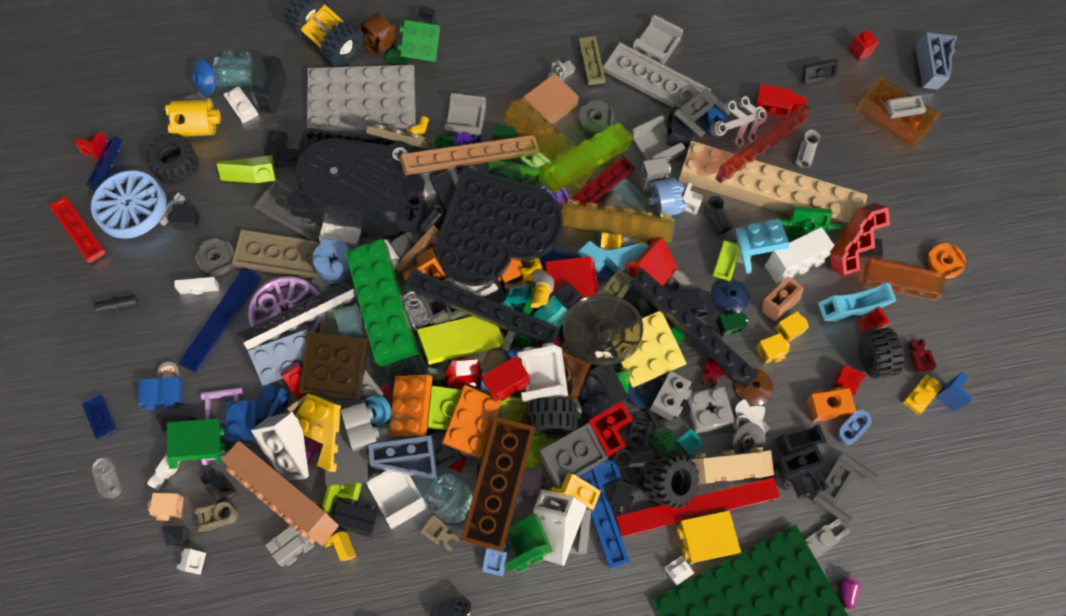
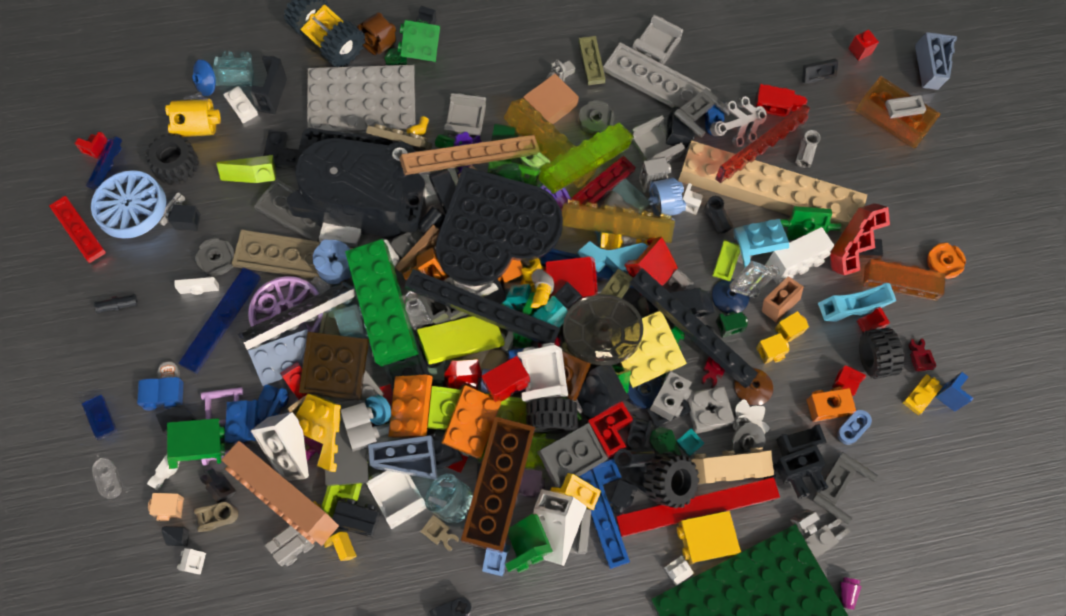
(754, 279): none -> clear plate
(805, 521): none -> light grey tile

